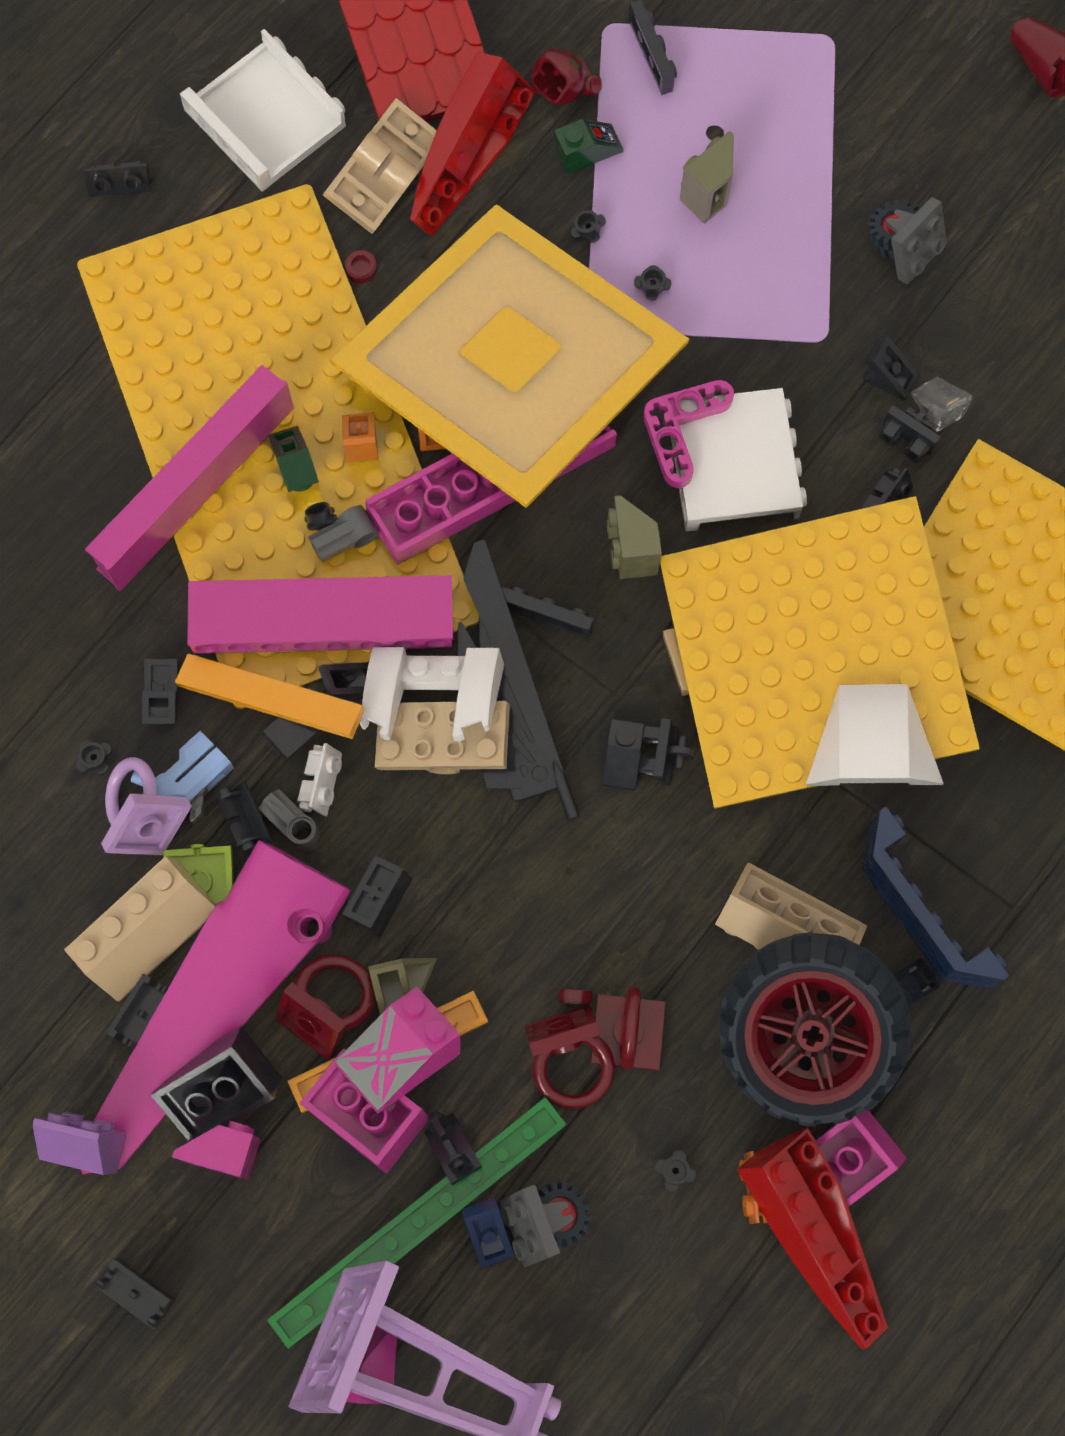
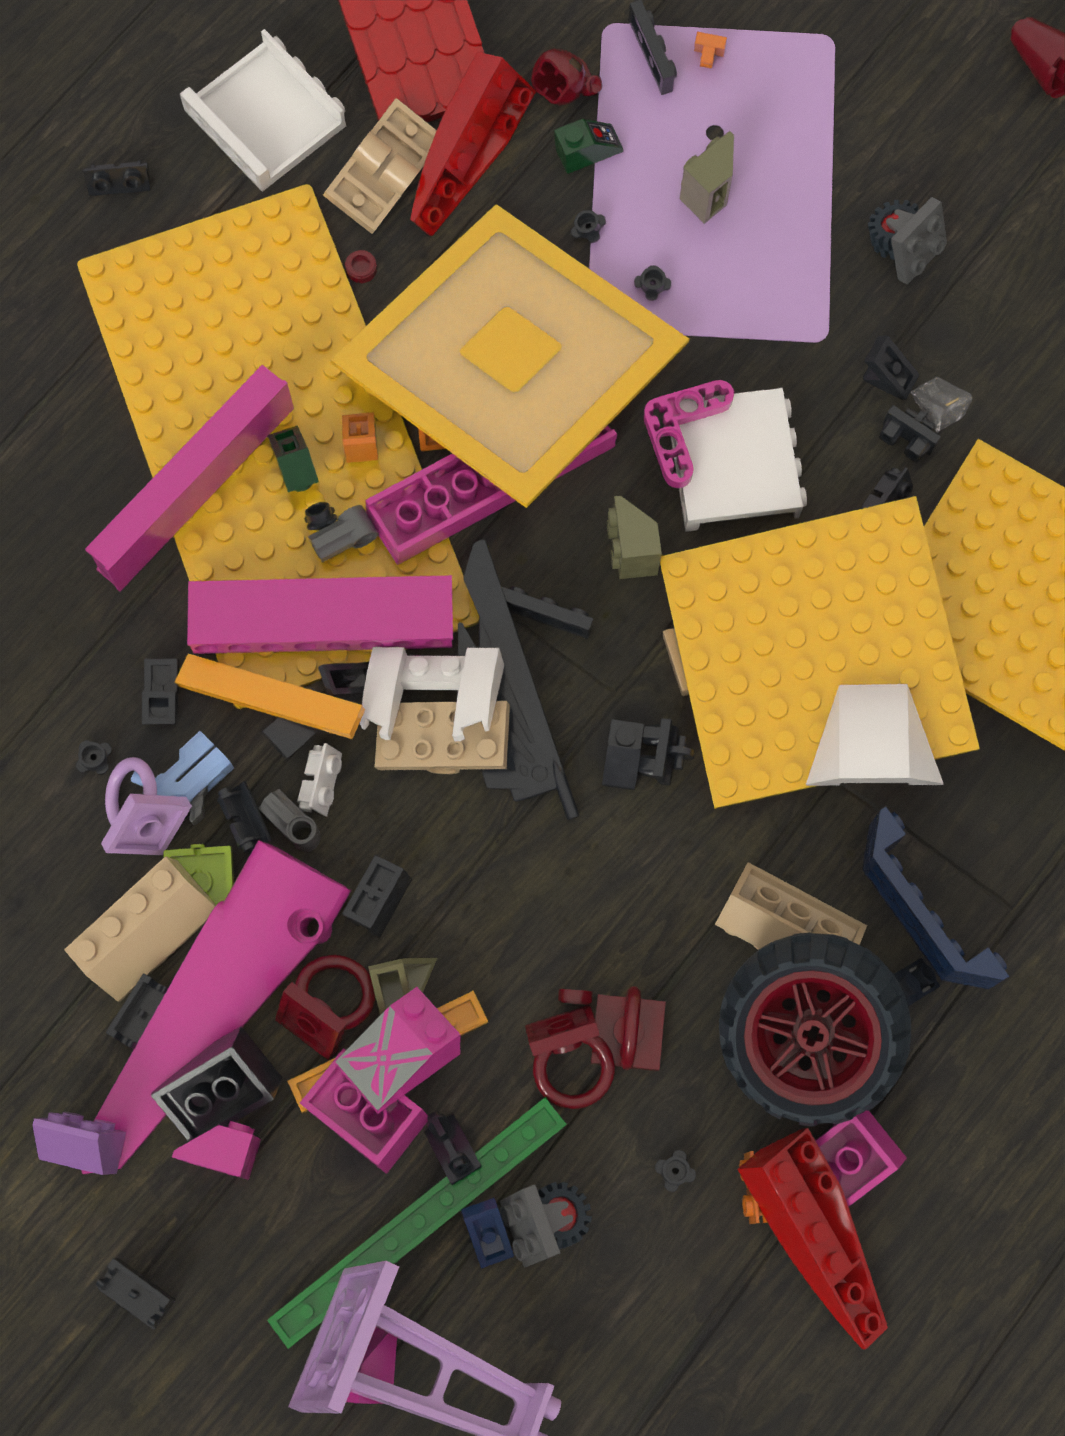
(709, 46): none -> orange tile

